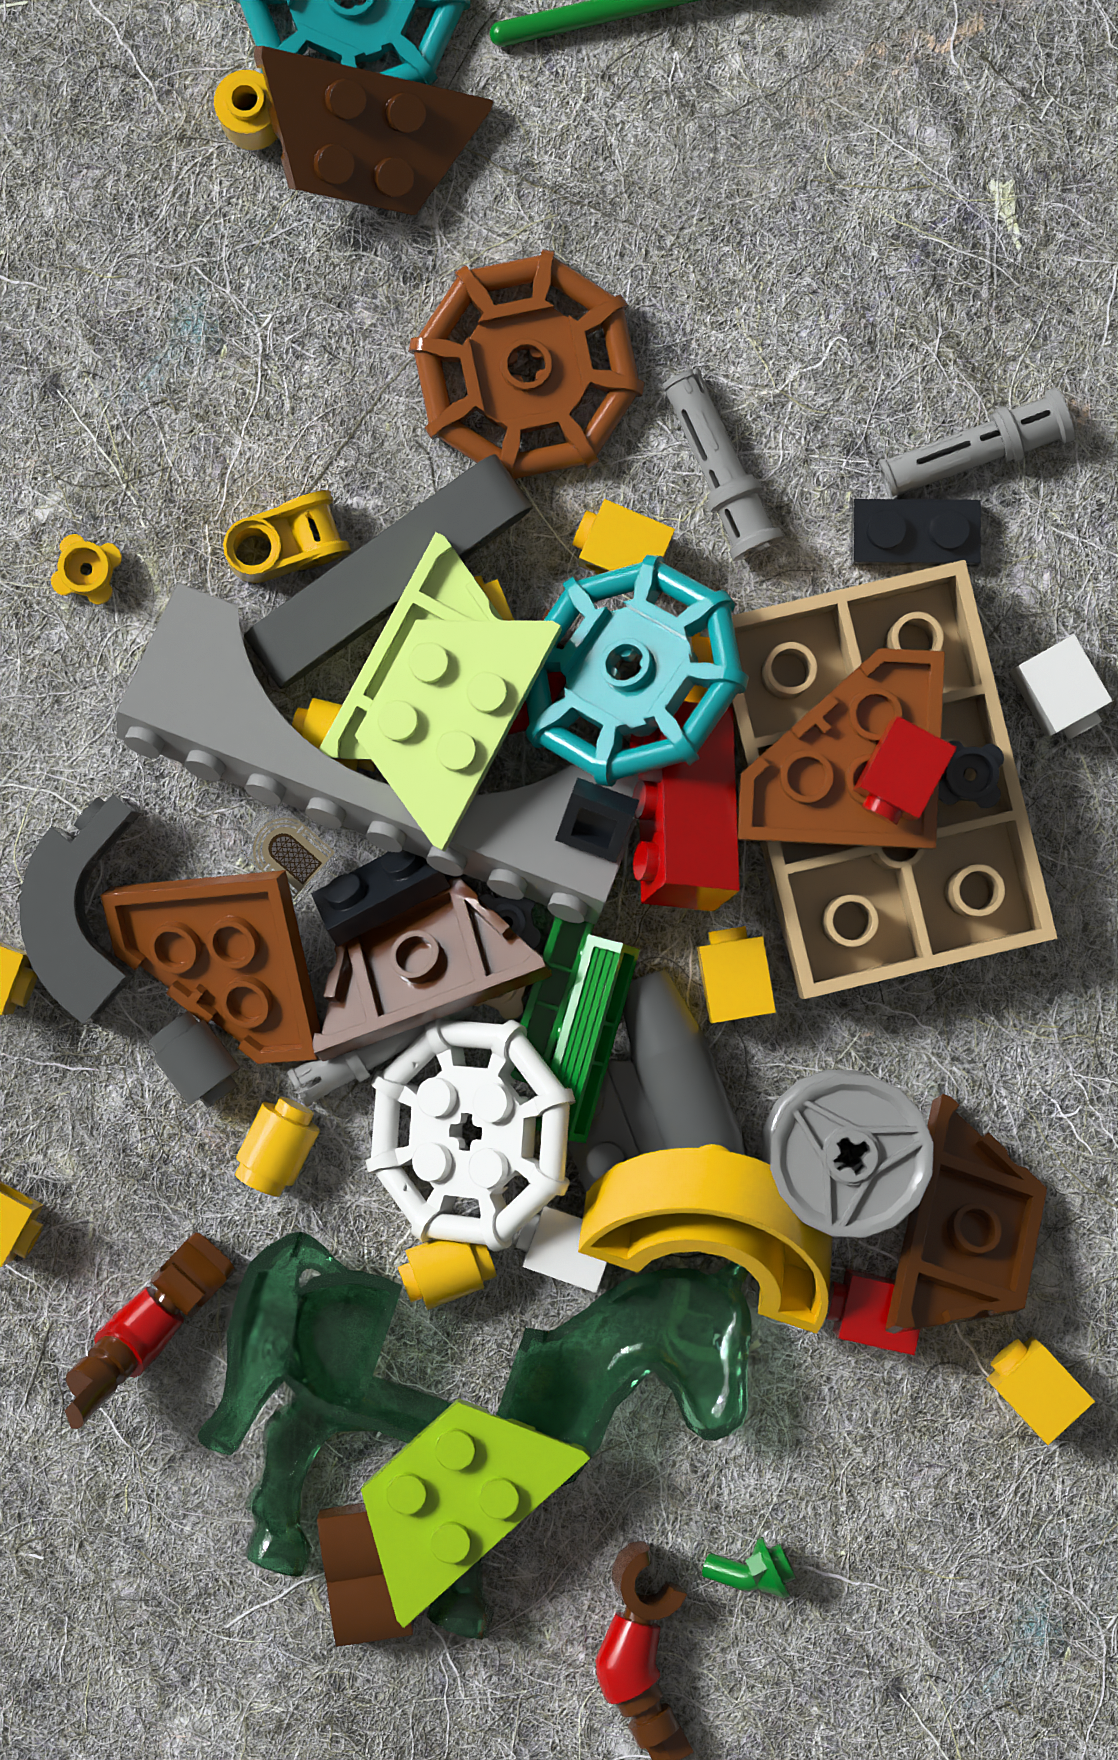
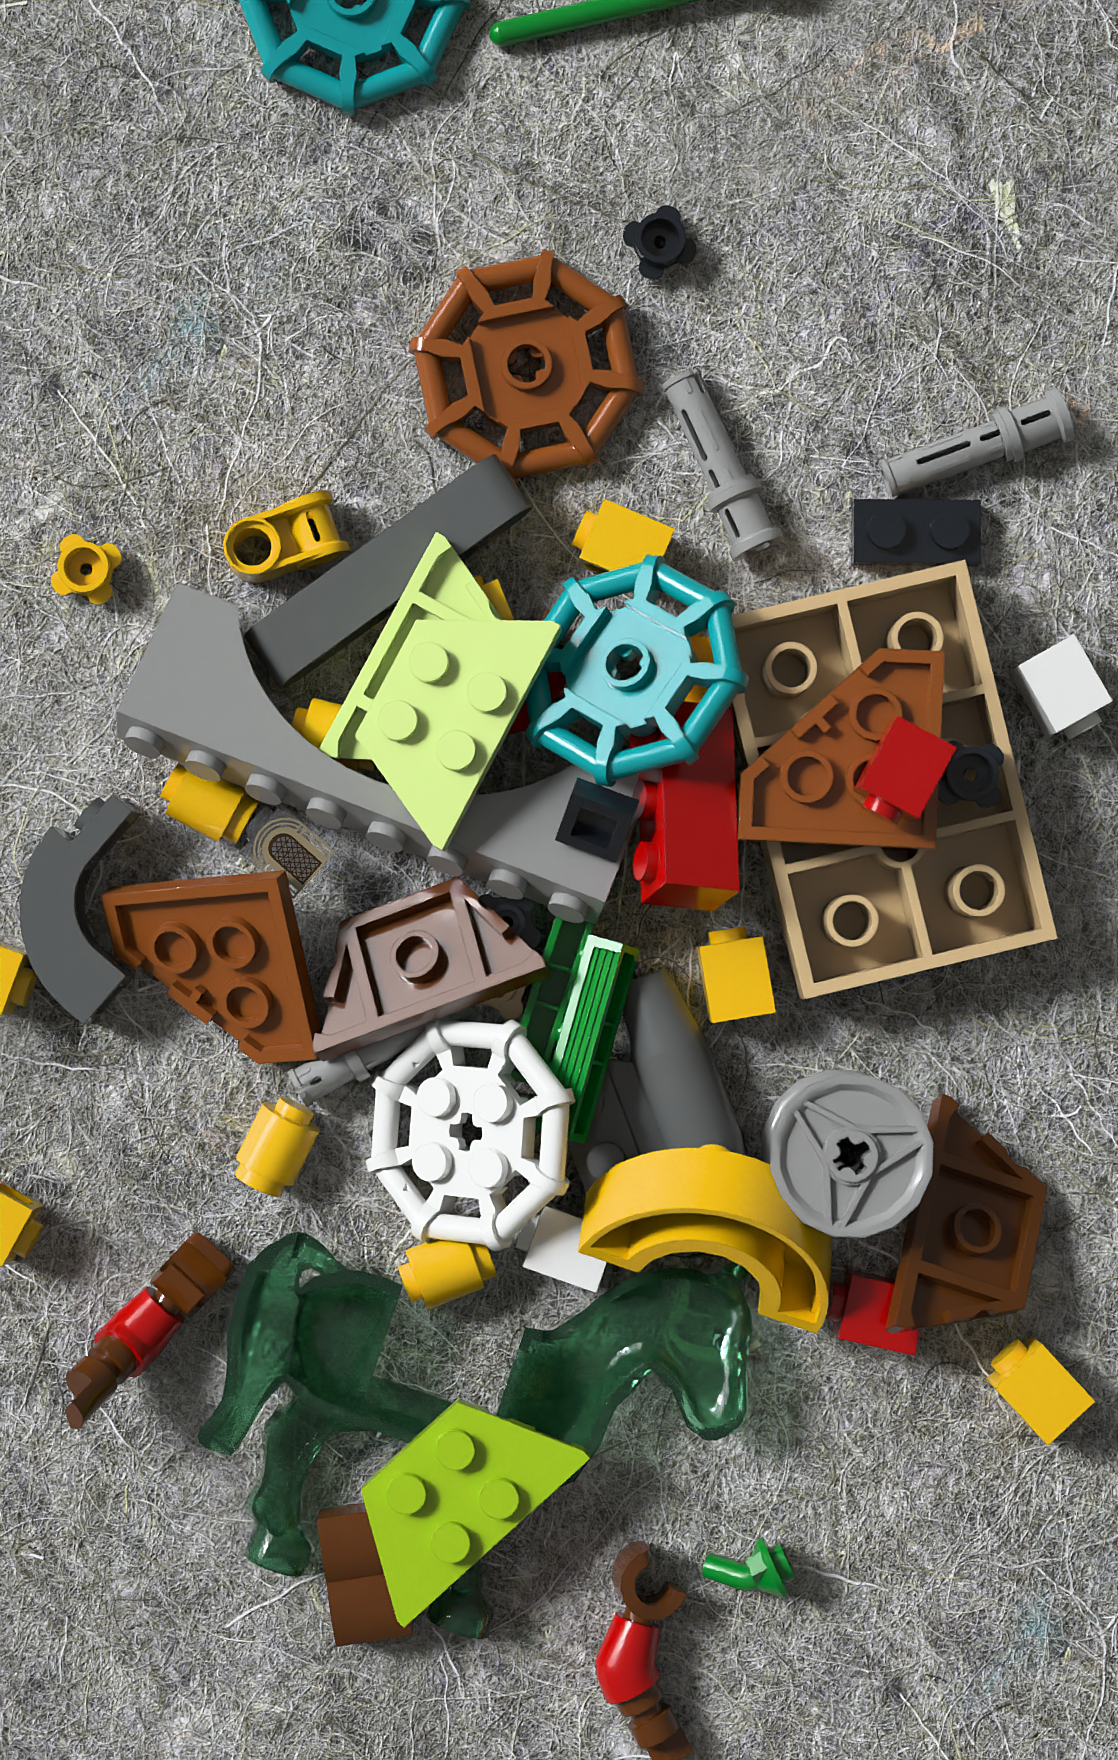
(195, 1060): dark grey brick -> none
(208, 807): none -> yellow brick
(247, 128): yellow brick -> none
(364, 131): reddish brown wing -> none
(376, 893): black plate -> none
(662, 224): none -> black plate

